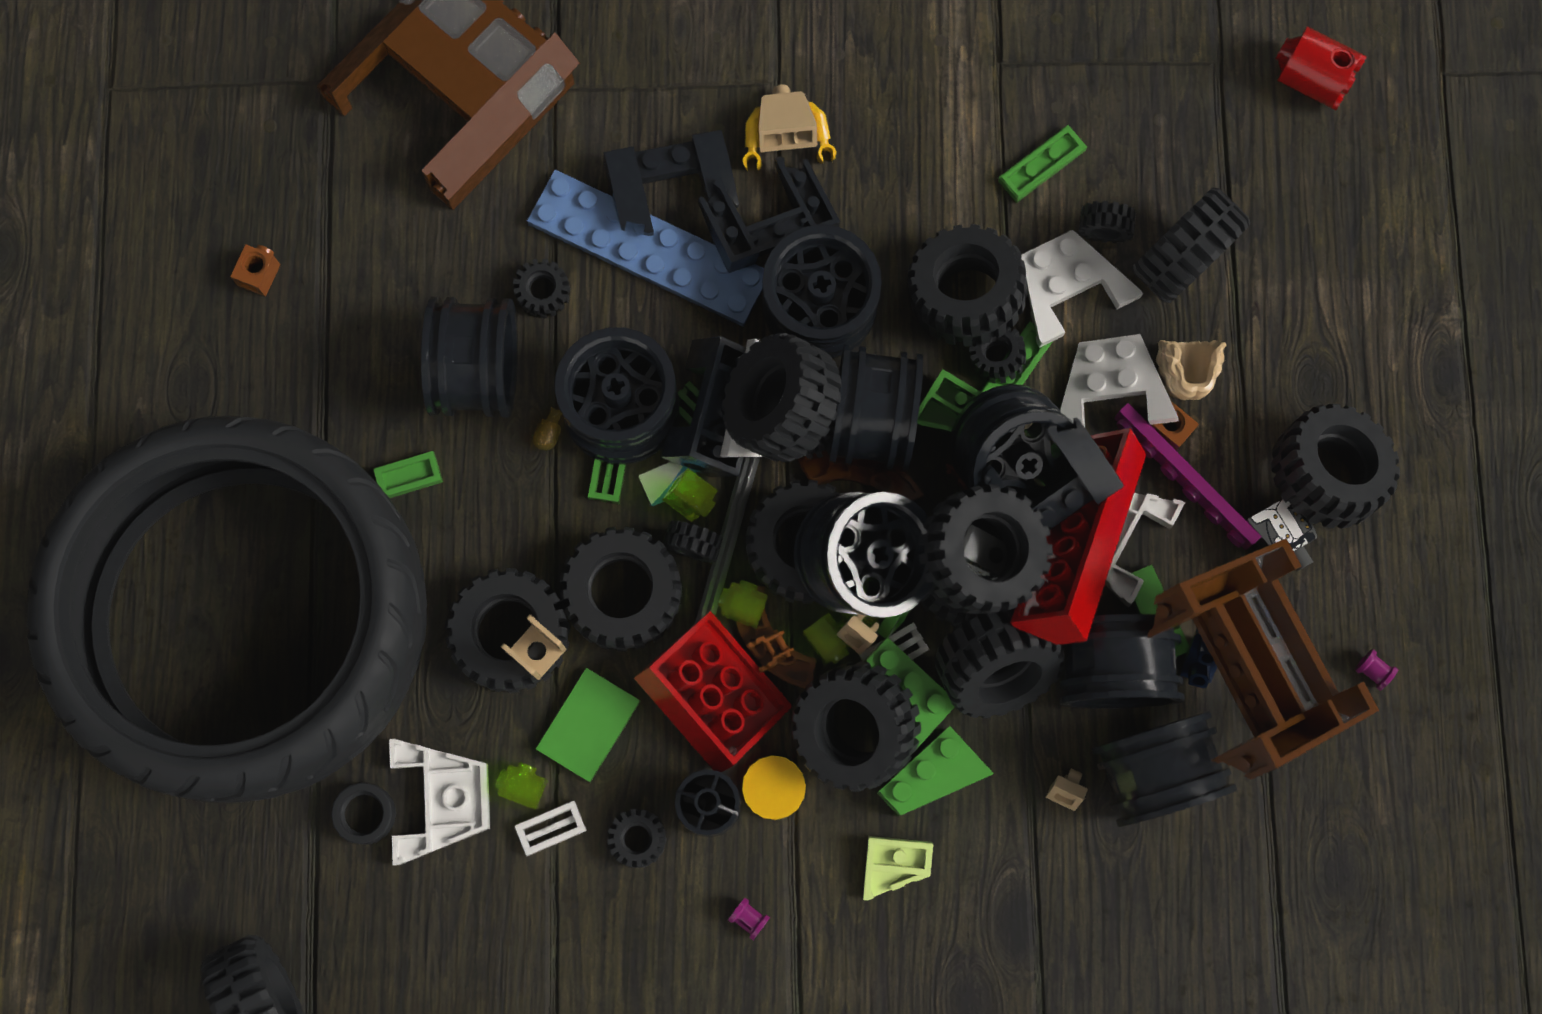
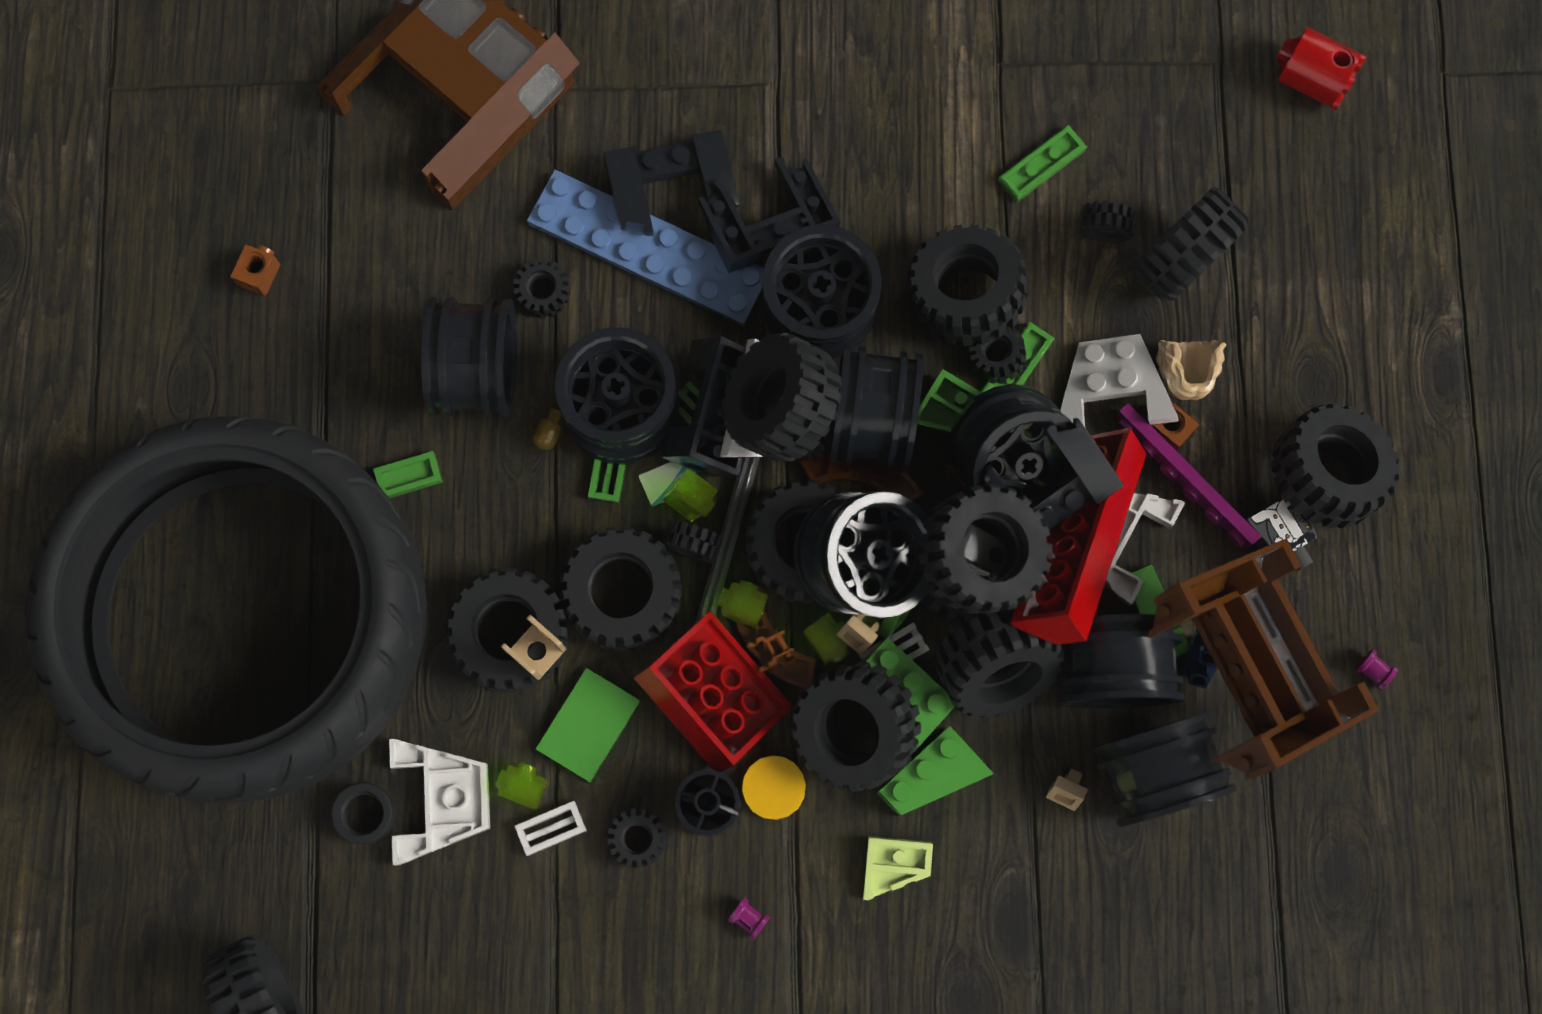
(786, 123): tan torso -> none
(1064, 270): white wing -> none

